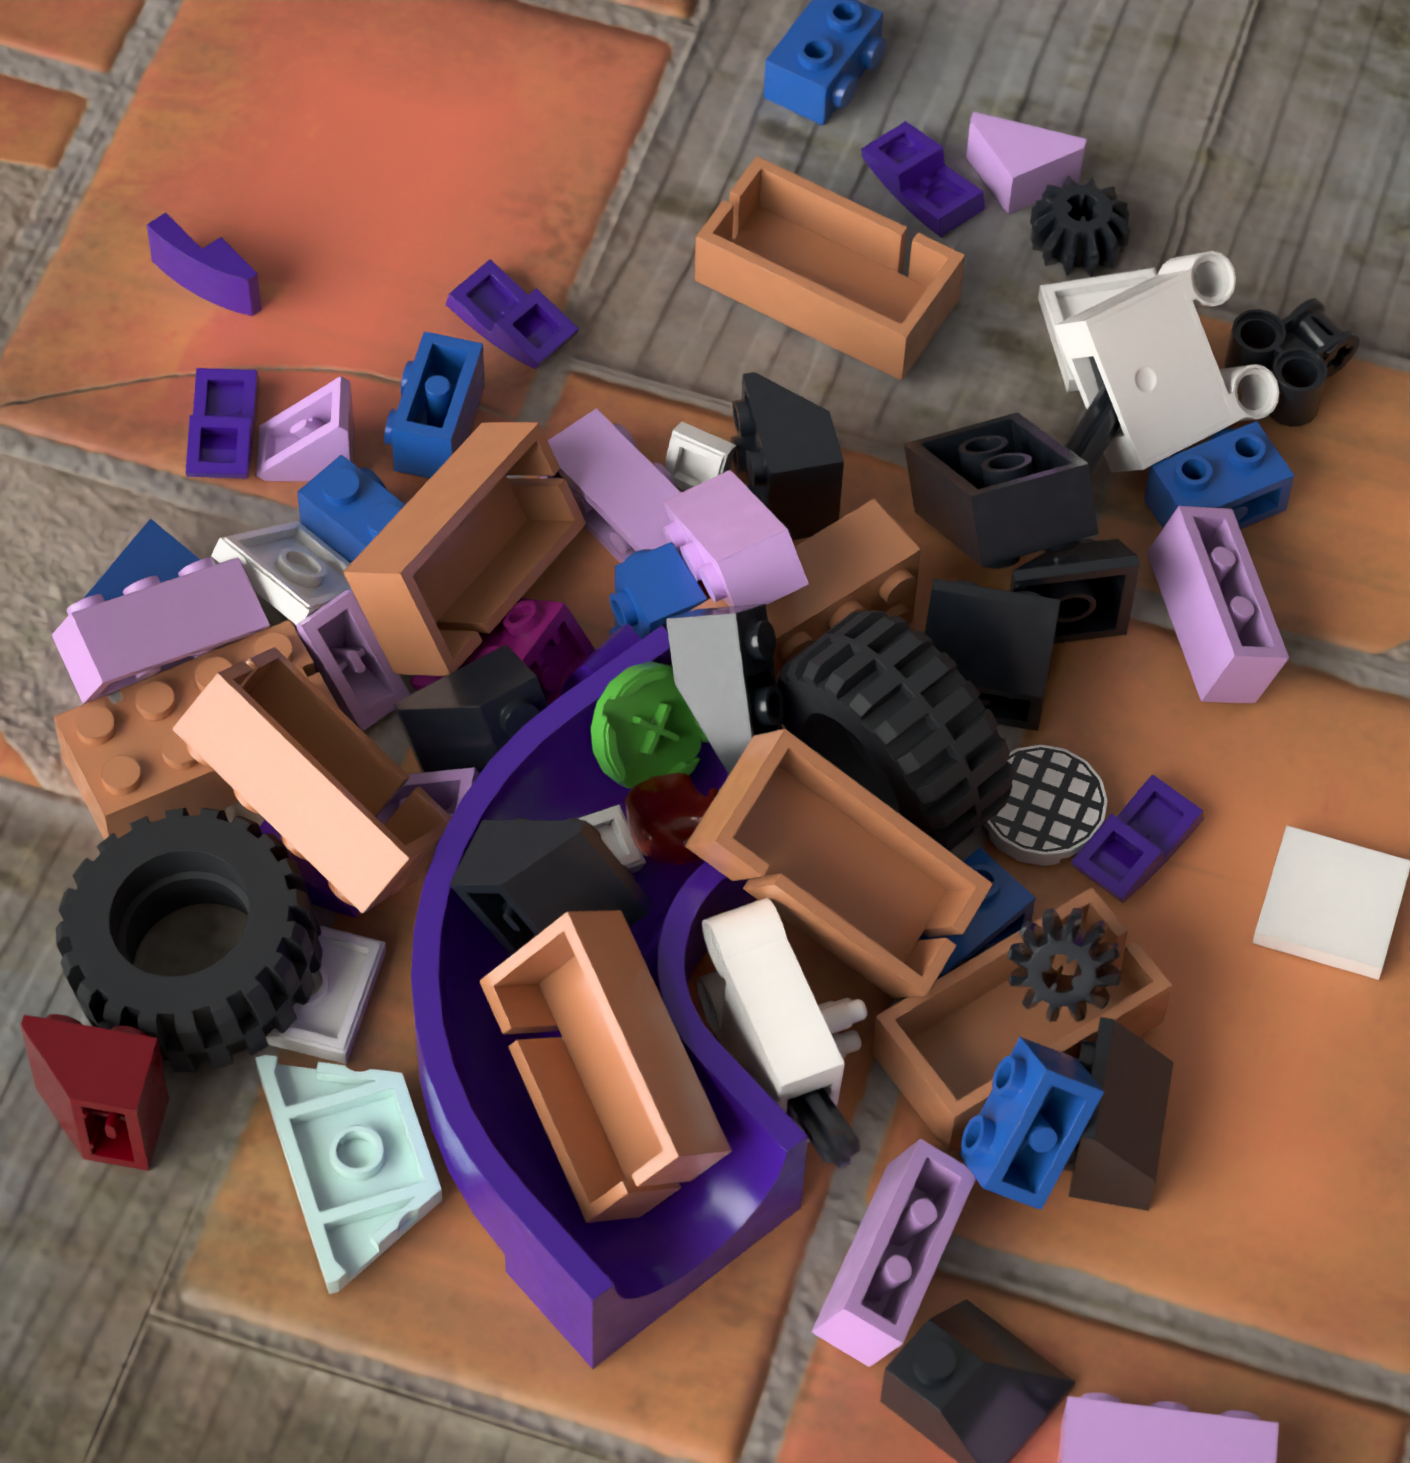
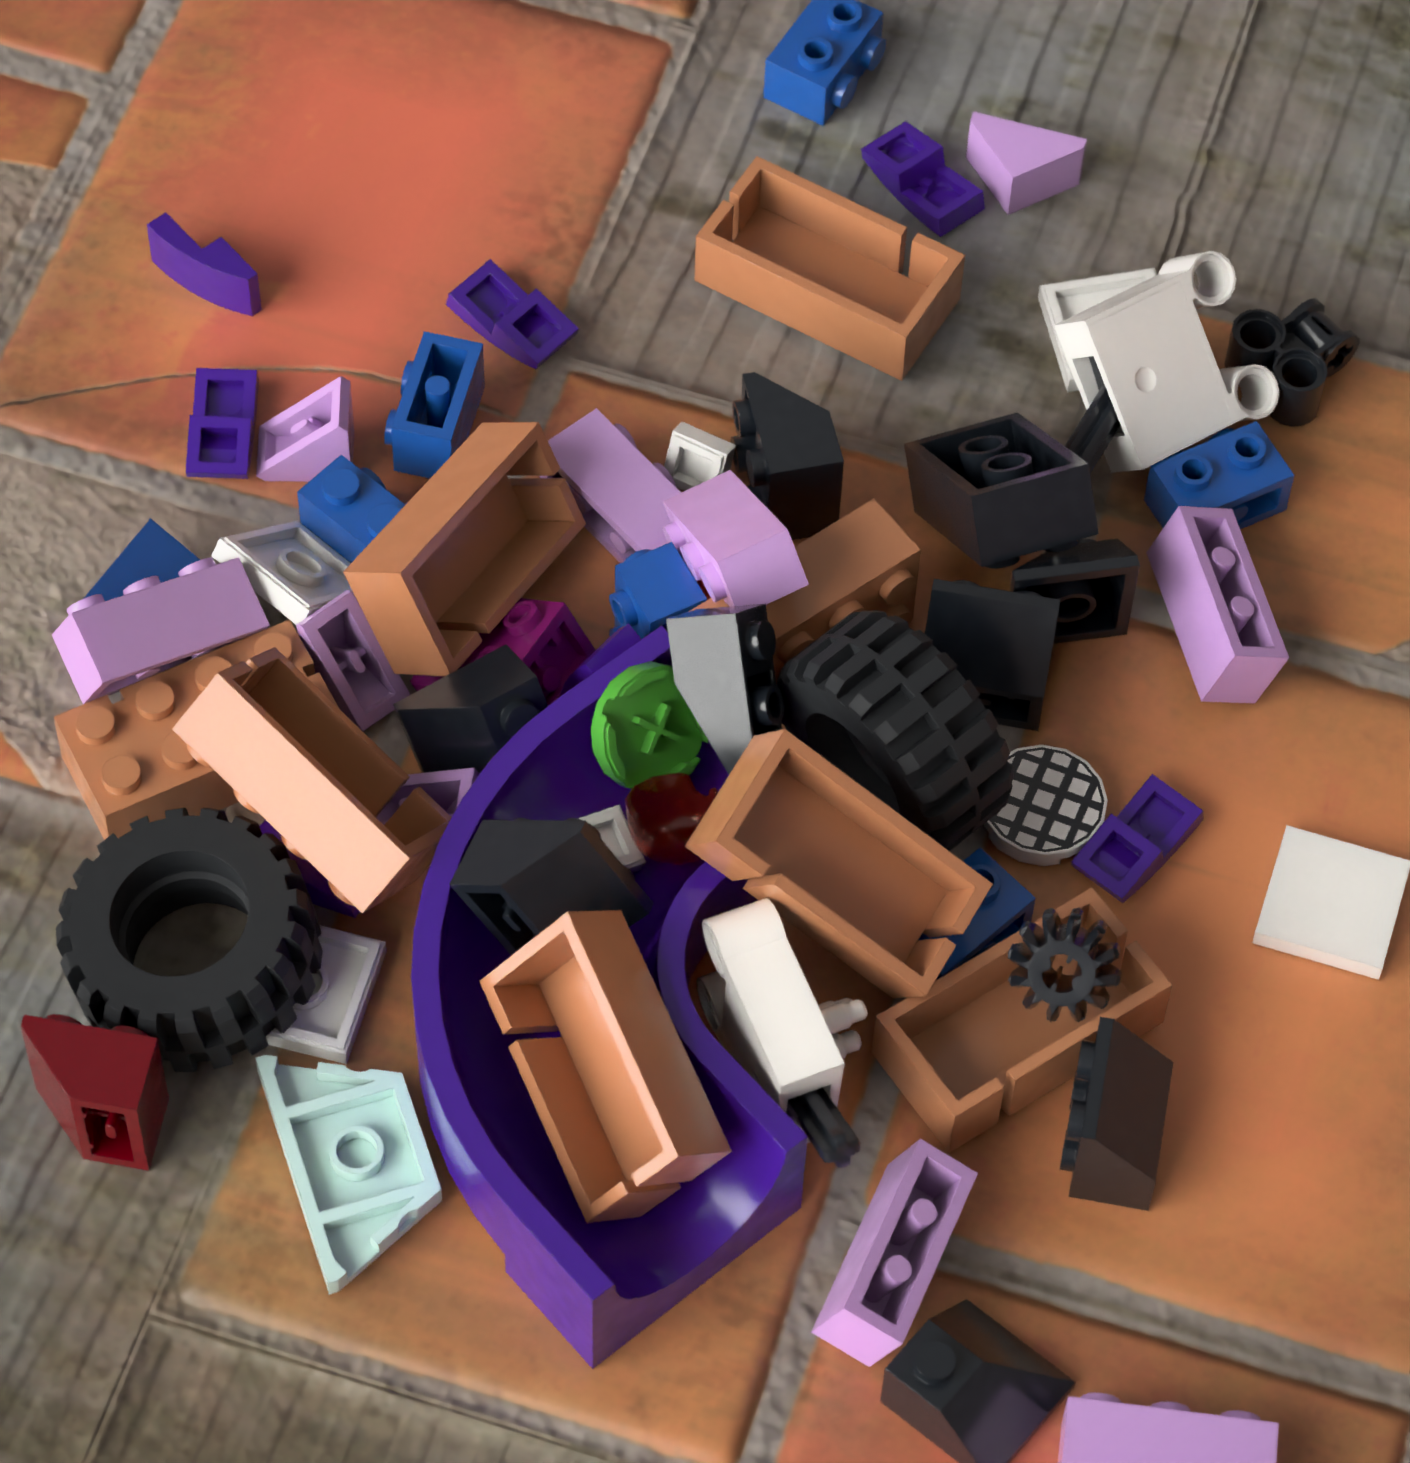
(1029, 1122): blue brick -> none
(1079, 226): black gear -> none

